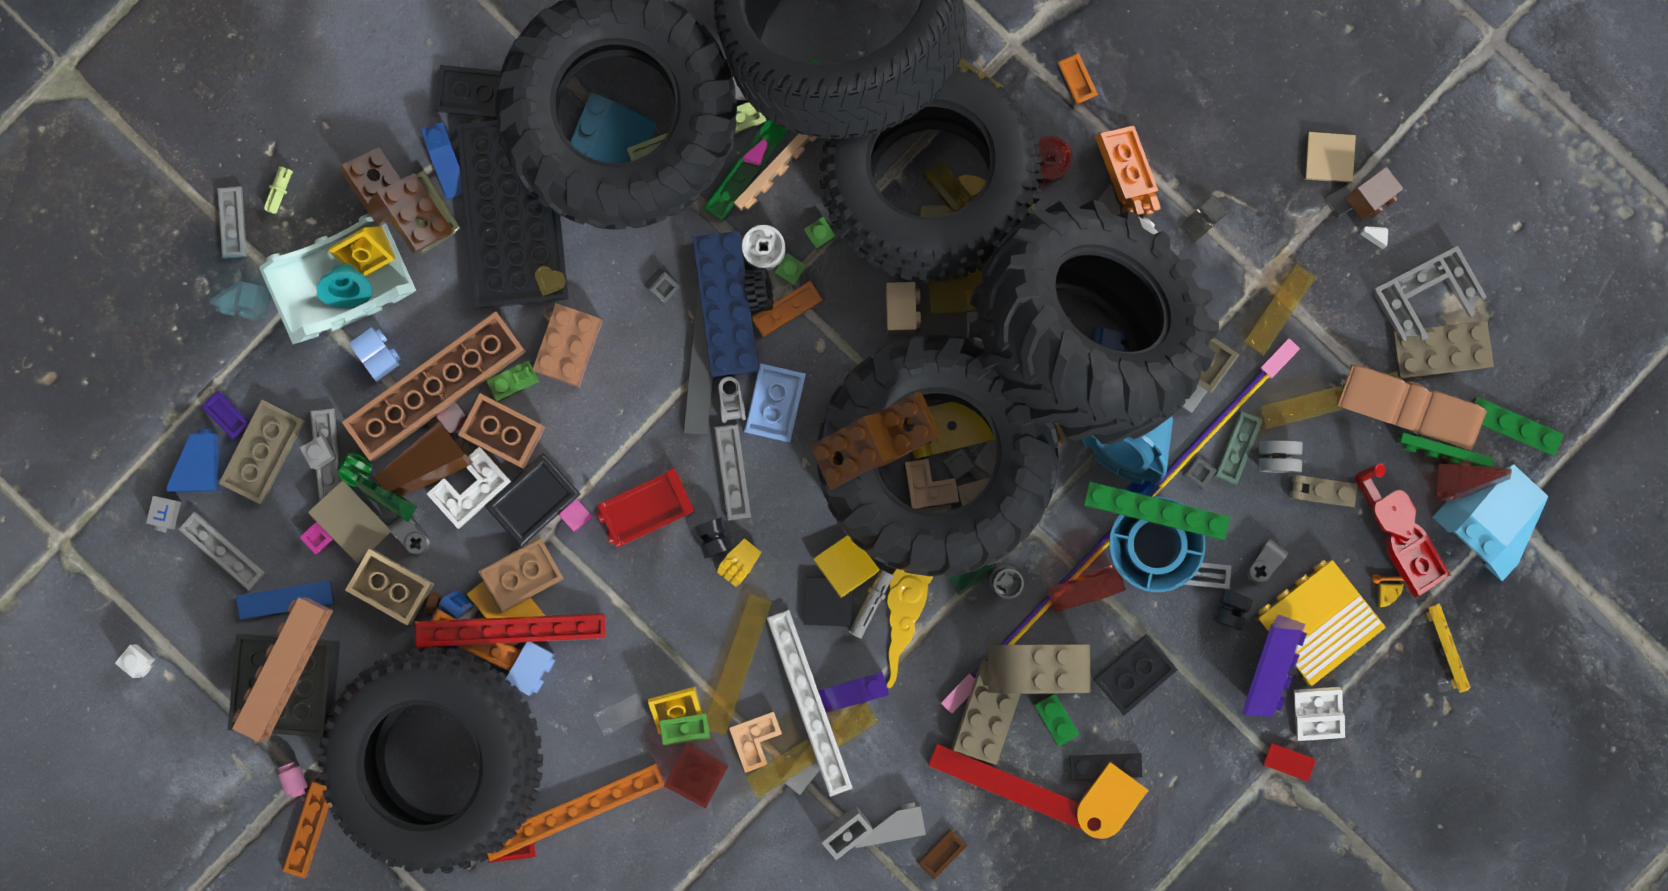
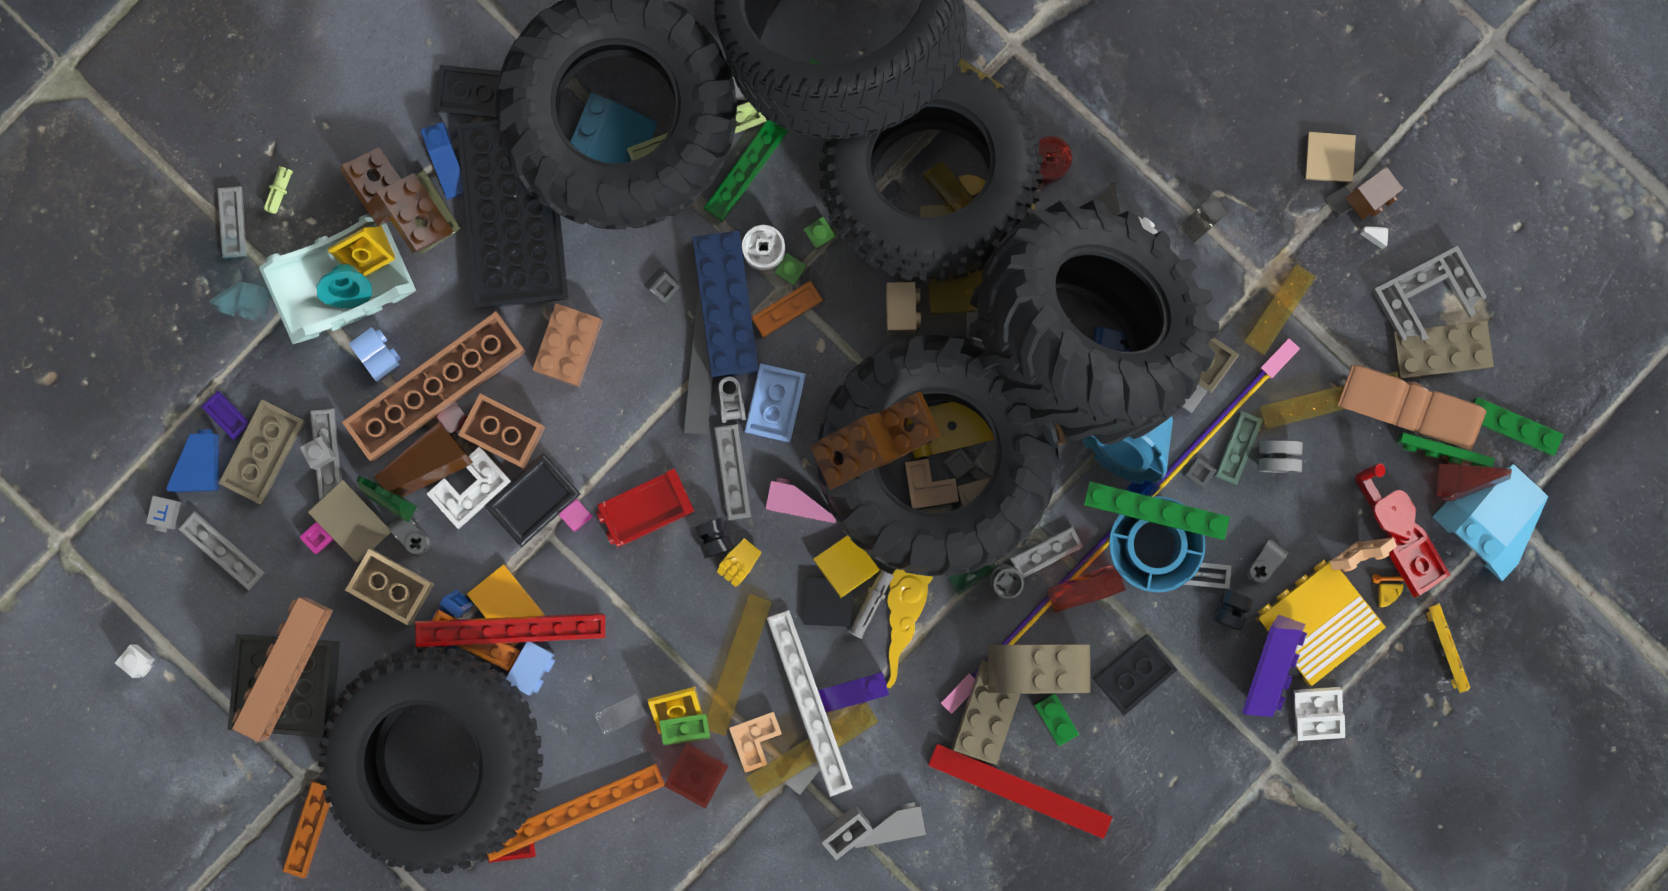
(280, 599): blue tile -> none
(292, 780): bright pink brick -> none
(353, 465): green piece -> none
(432, 603): reddish brown tile -> none
(512, 381): bright green plate -> none
(520, 575): medium nougat tile -> none
(549, 280): clear yellow tile -> none
(756, 154): dark pink slope -> none
(759, 290): black tyre -> none
(778, 166): light nougat plate -> none
(792, 501): none -> bright pink slope
(942, 854): reddish brown tile -> none
(1046, 552): none -> light grey tile
(1077, 78): orange tile -> none
(1092, 765): black plate -> none
(1110, 800): light orange tile -> none
(1129, 170): orange tile -> none
(1289, 762): red tile -> none
(1324, 491): dark tan plate -> none
(1361, 551): none -> light nougat plate

